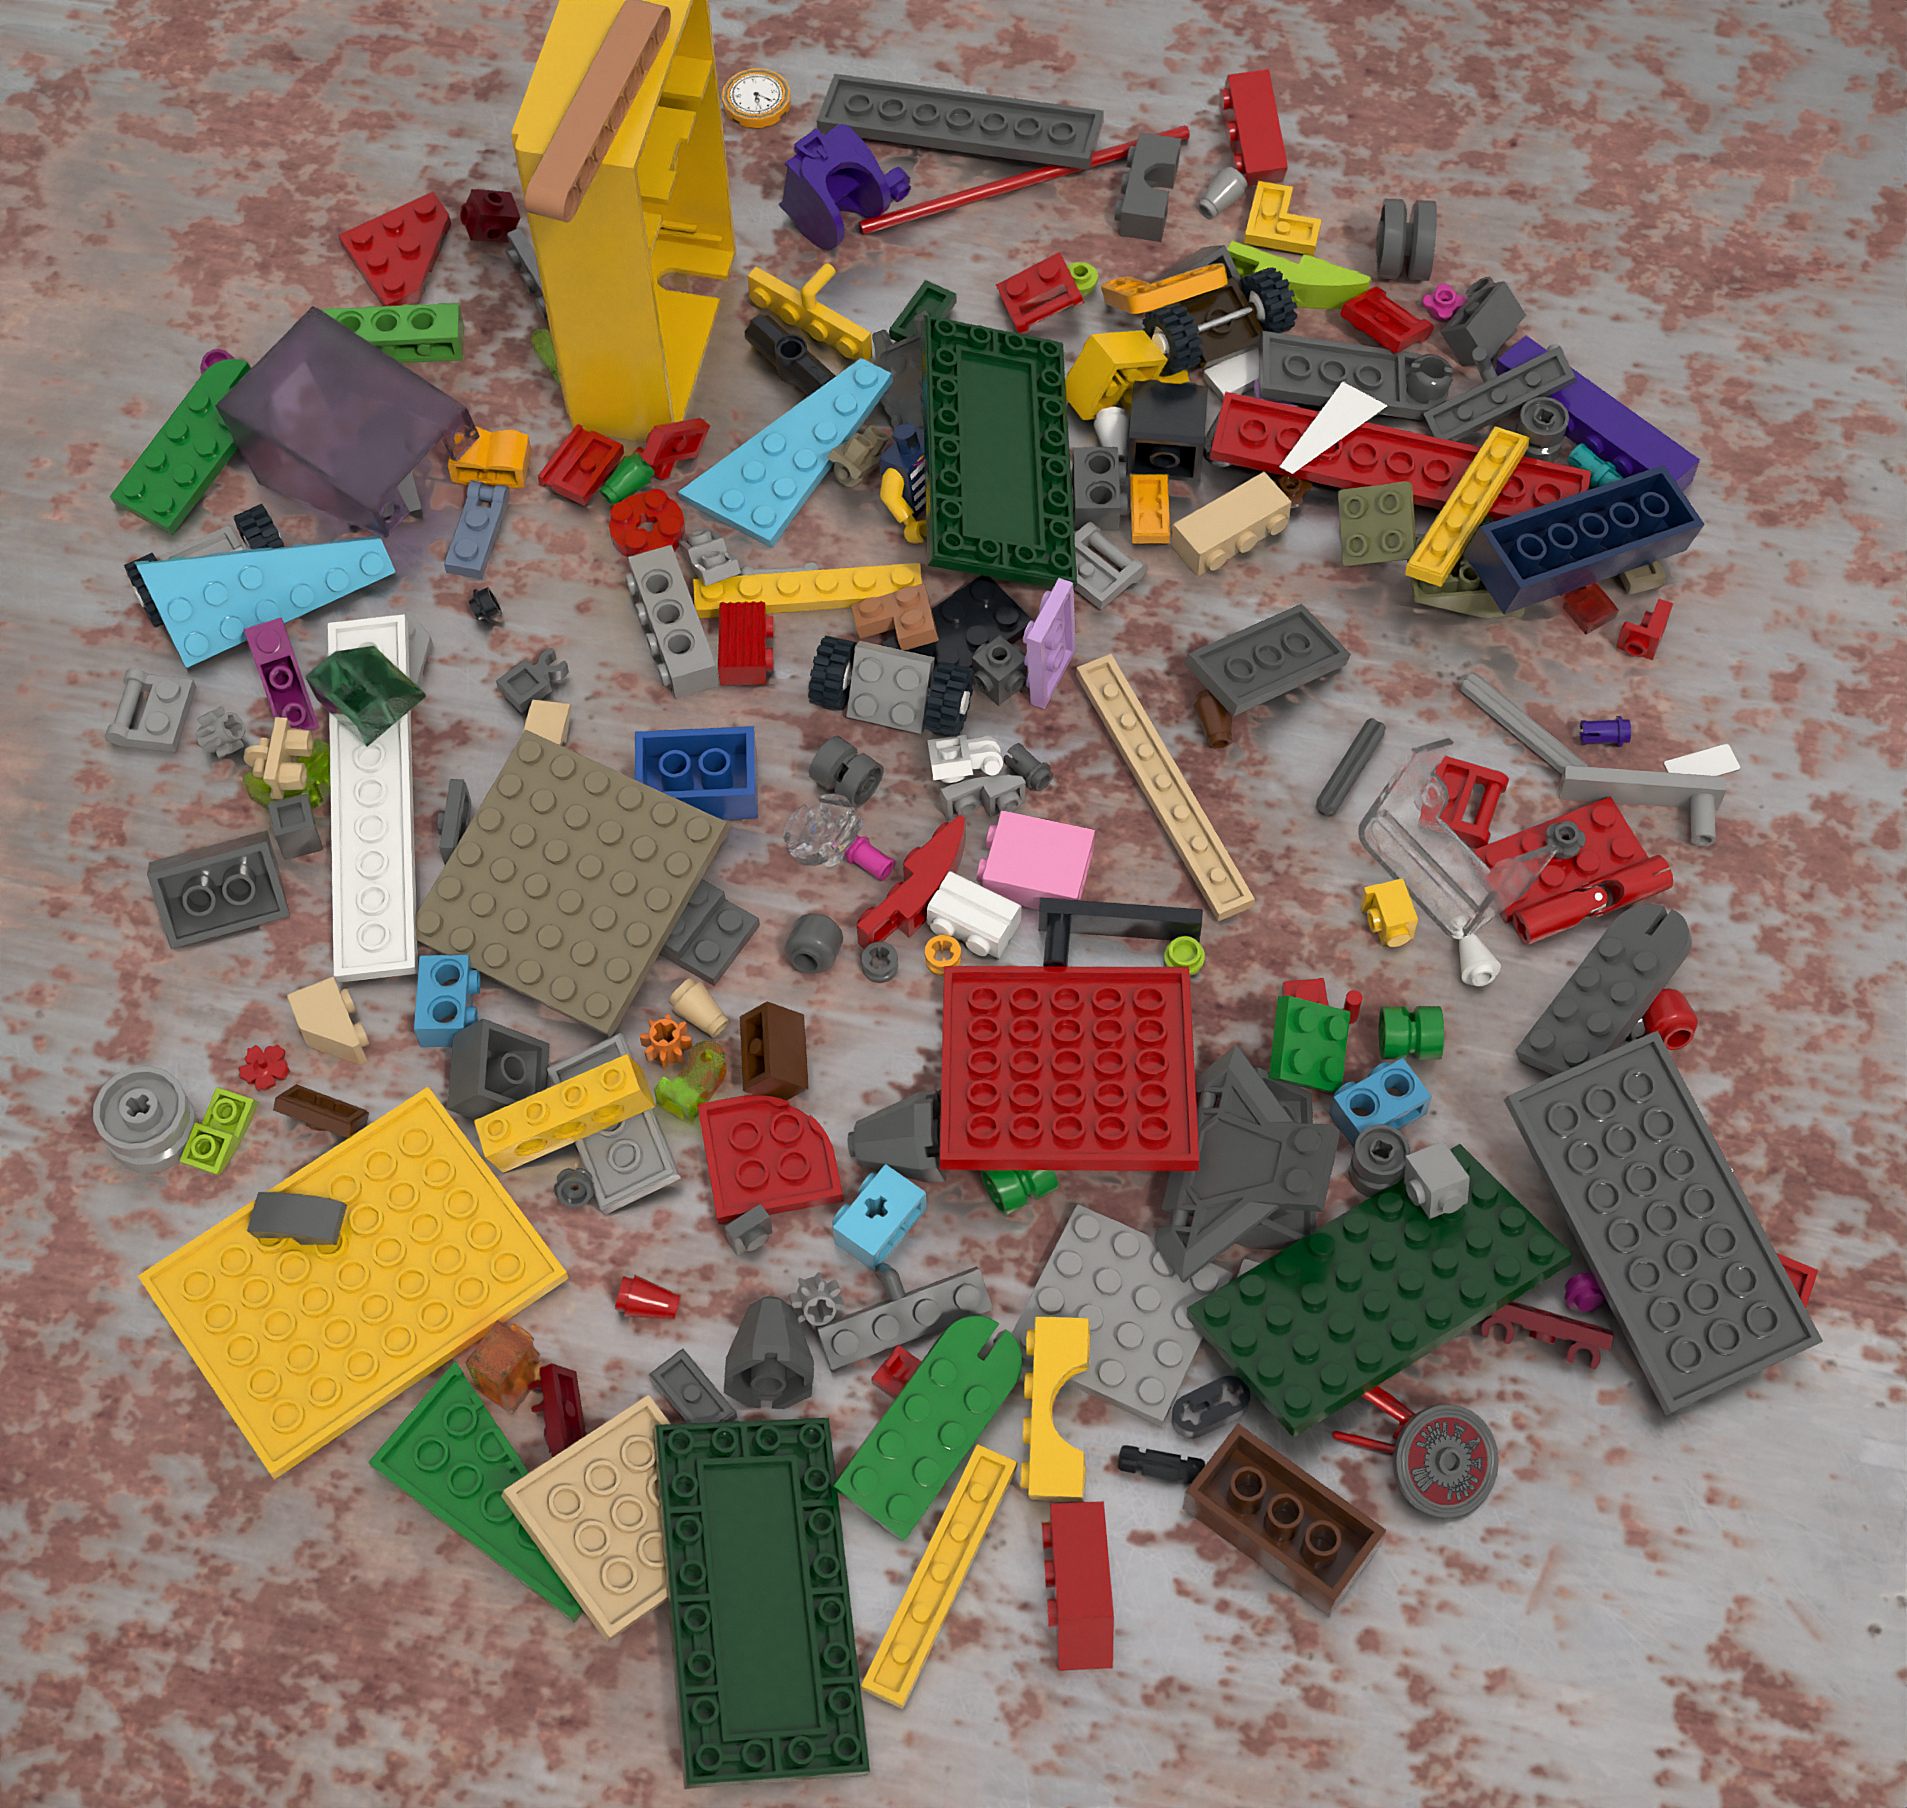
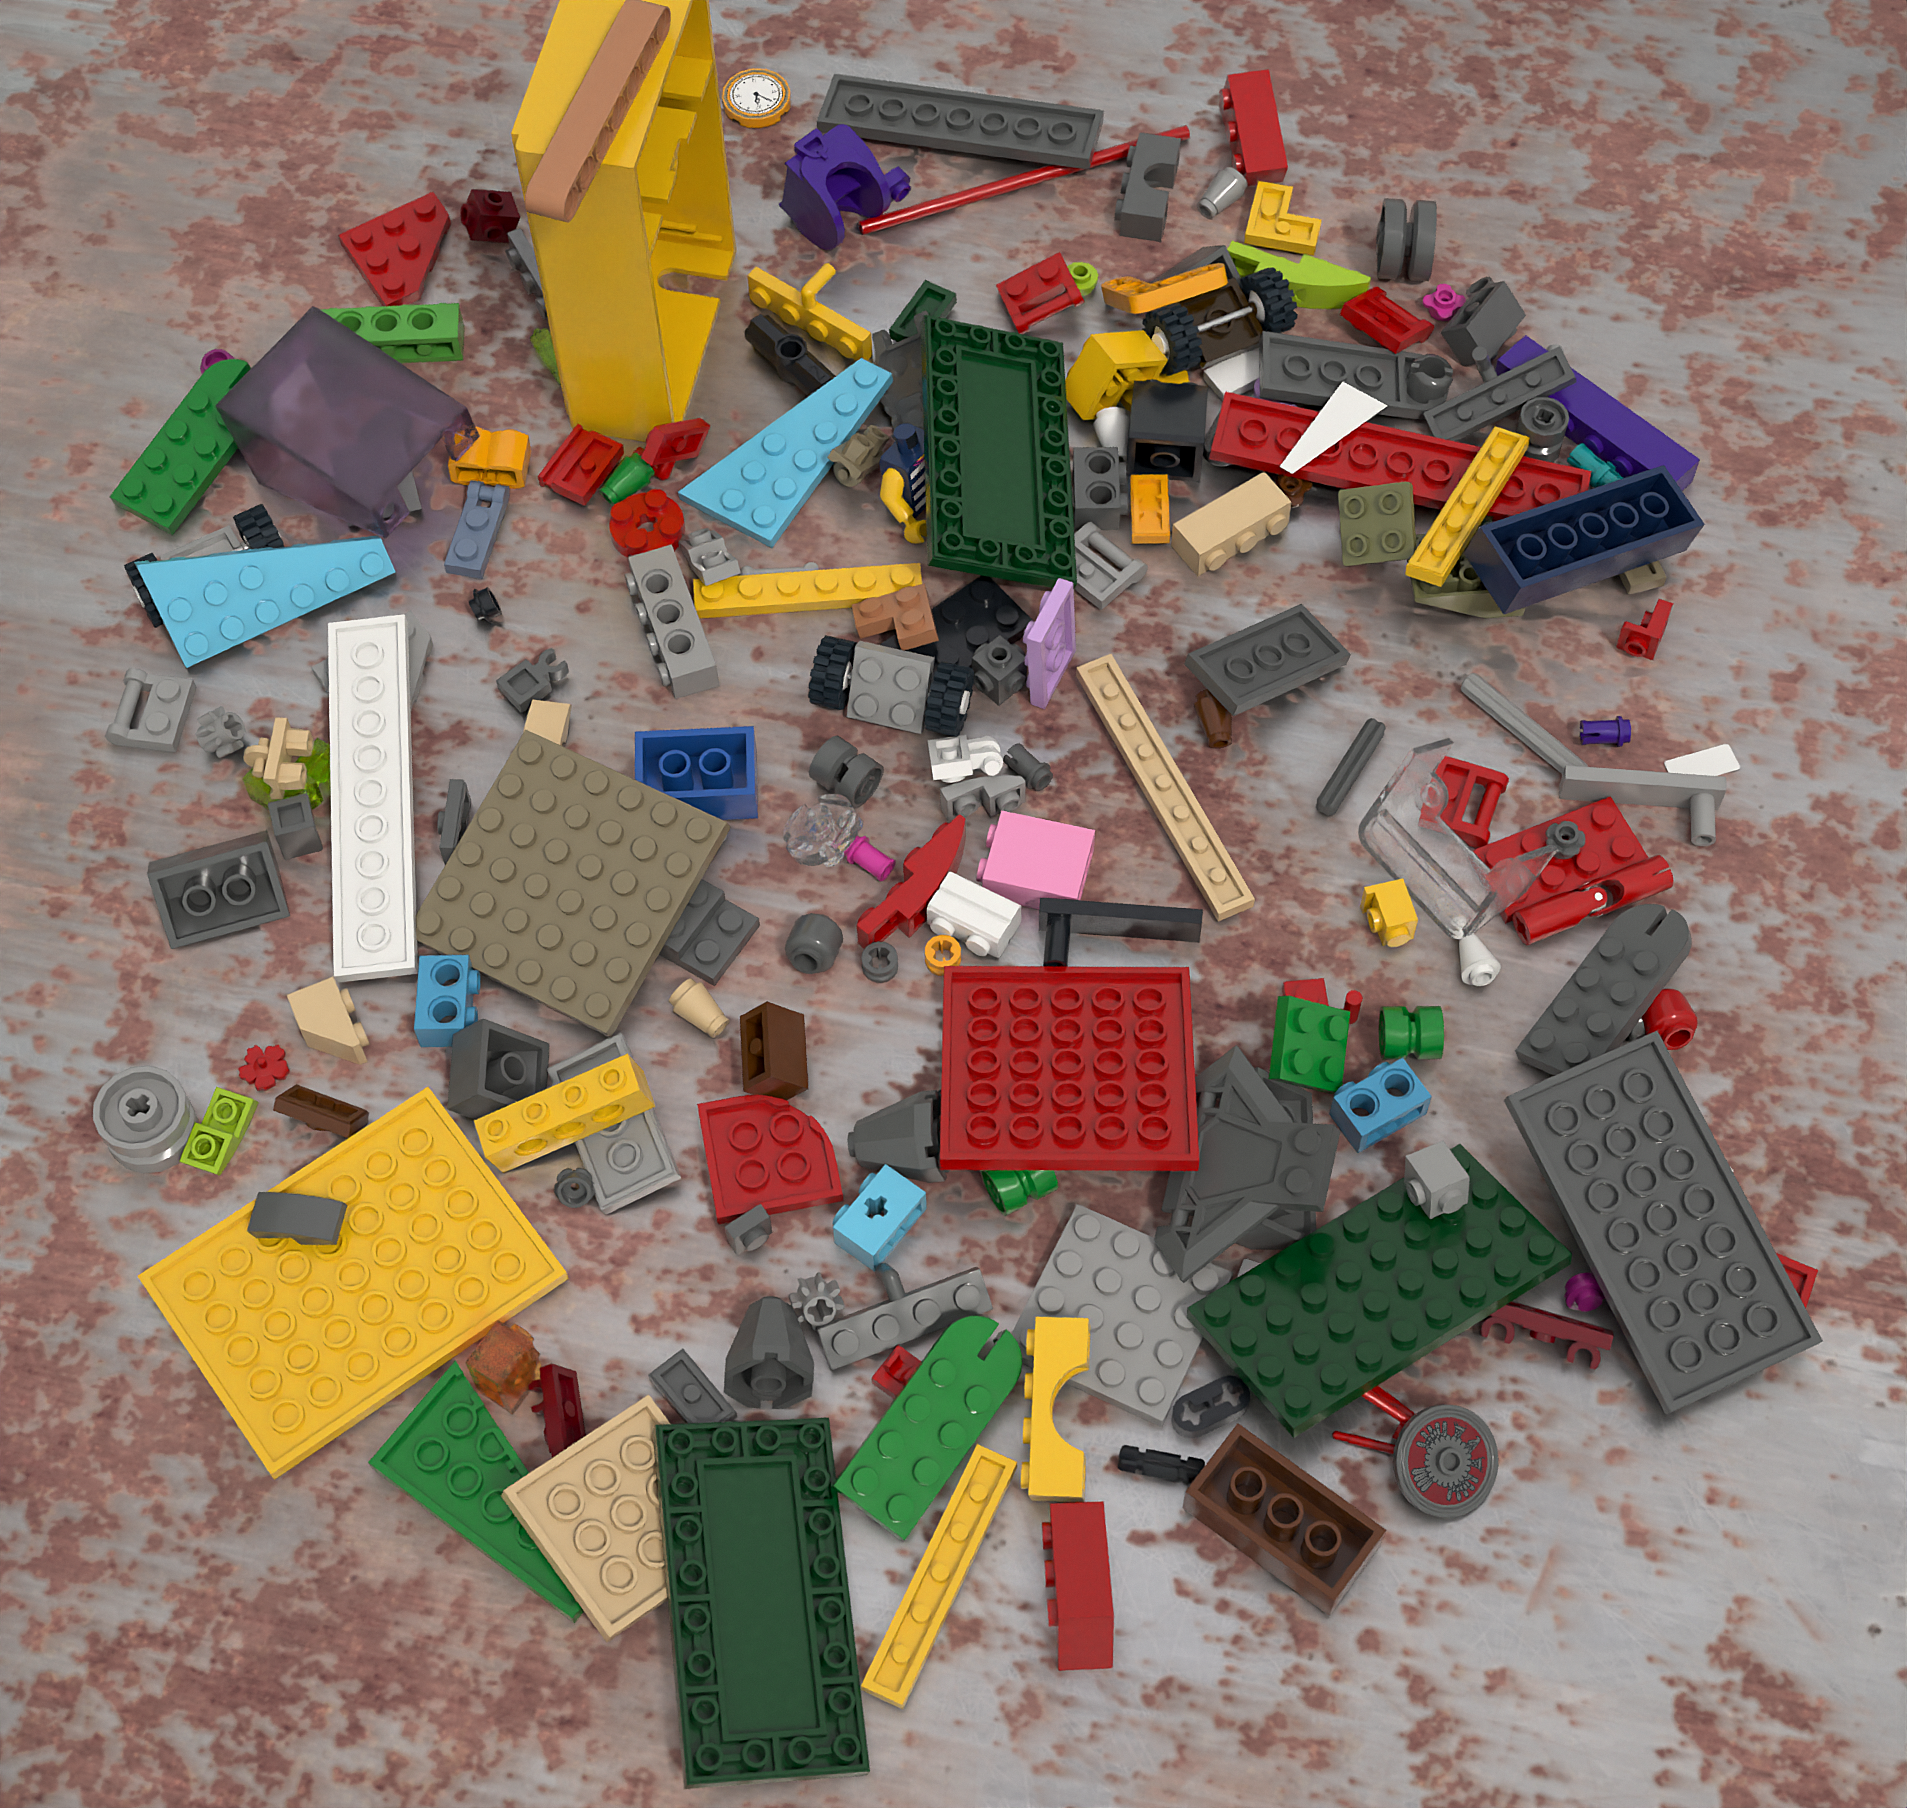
(281, 674): magenta slope -> none
(364, 691): clear green slope -> none
(646, 1300): red cone -> none
(666, 1041): orange gear -> none
(694, 1083): clear neon green leg -> none
(743, 643): red brick -> none
(1185, 953): lime plate -> none
(1378, 1159): dark grey wheel -> none
(1589, 607): clear red plate -> none

